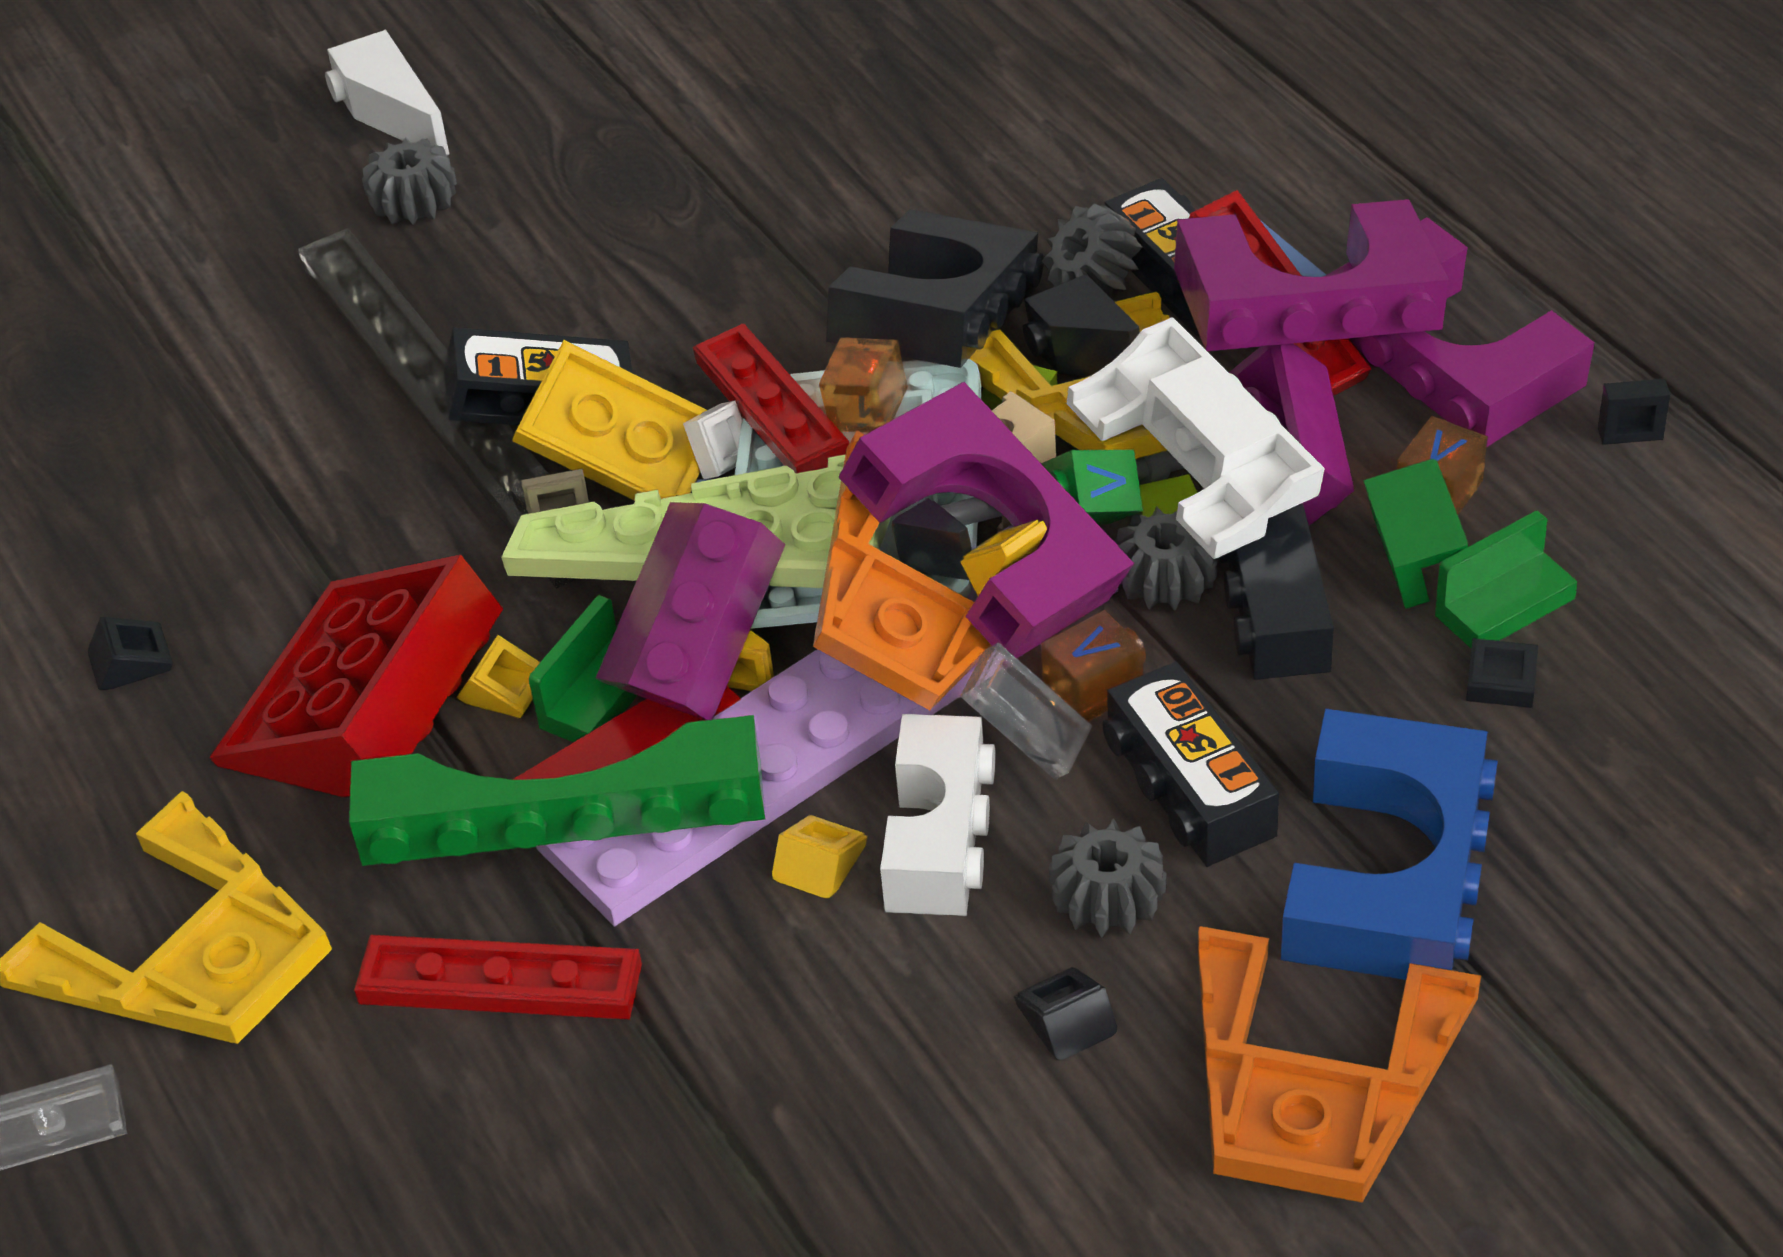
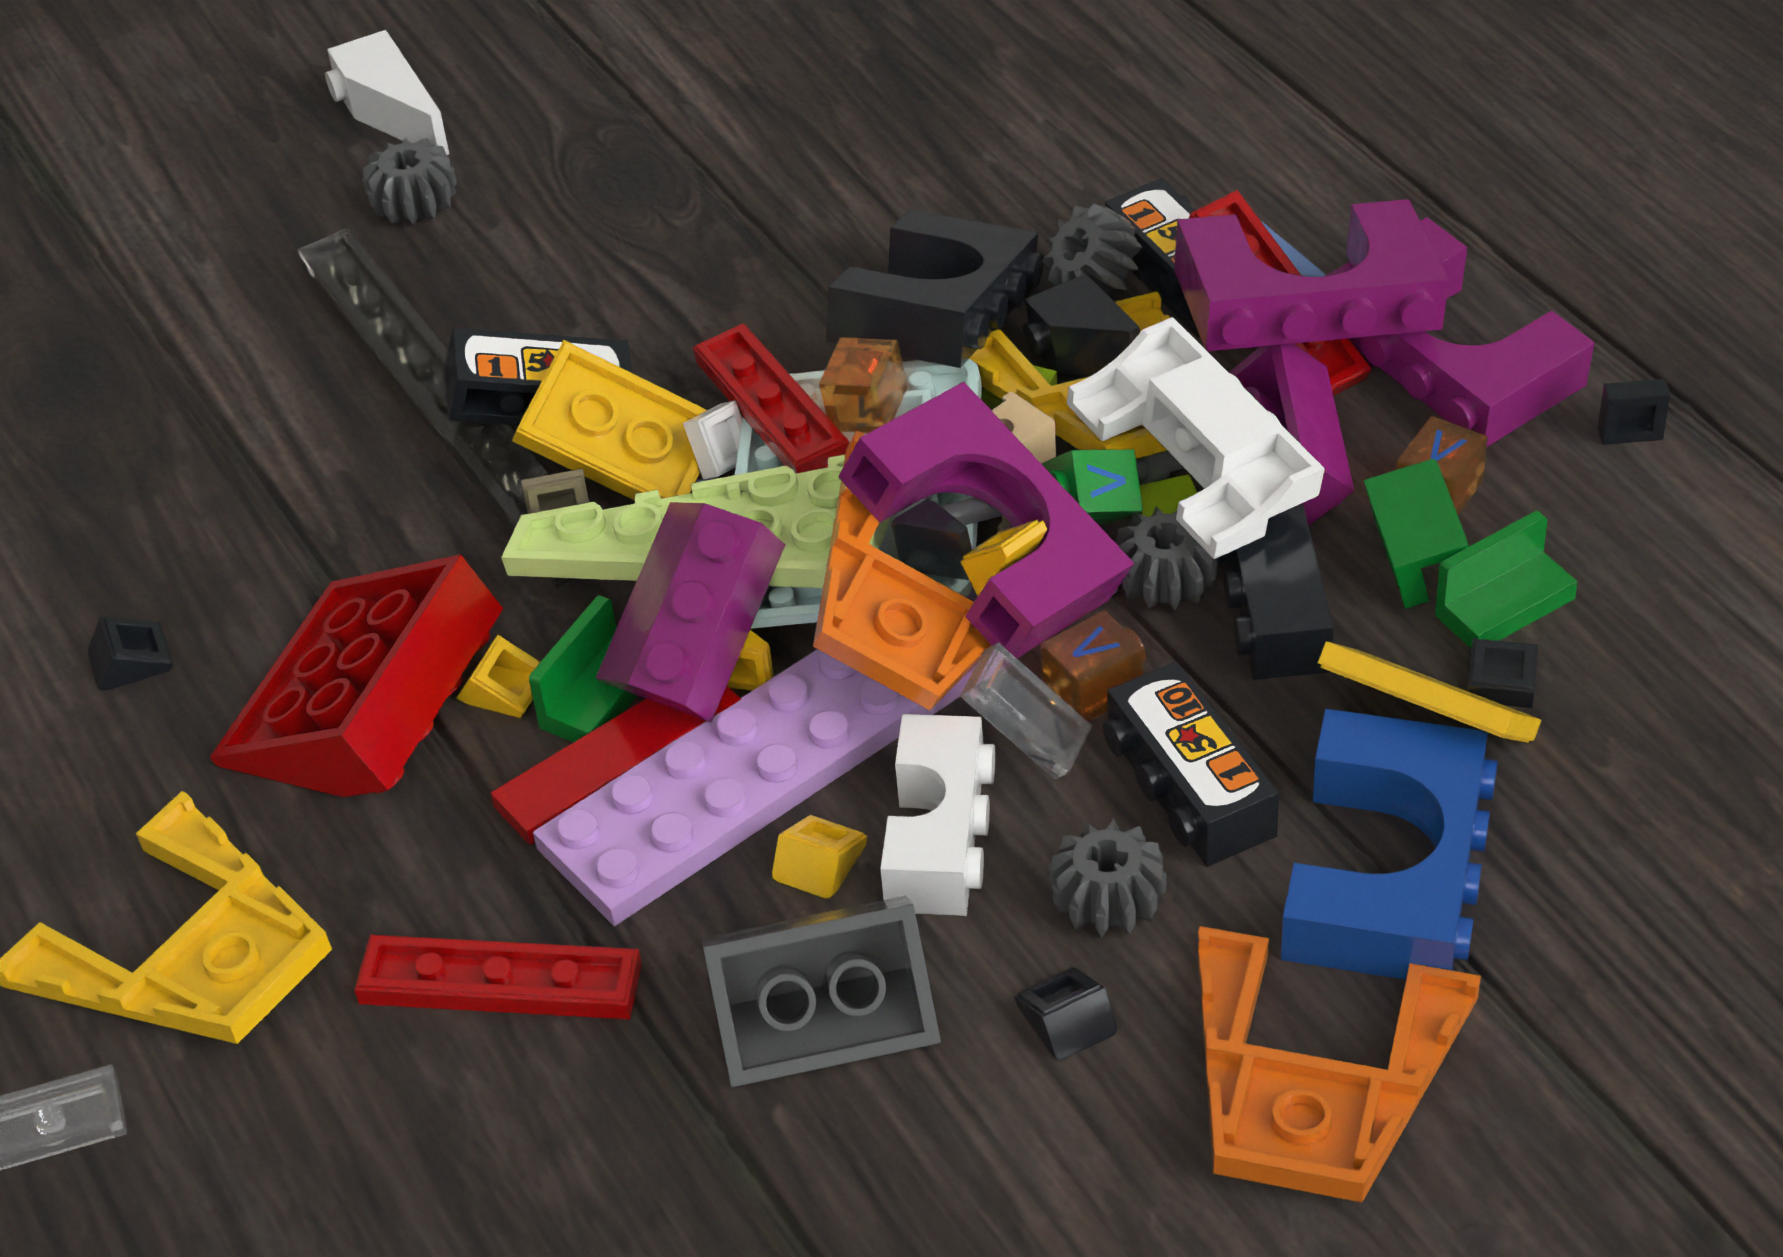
(427, 810): green arch -> none
(821, 990): none -> dark grey slope
(1429, 693): none -> yellow tile

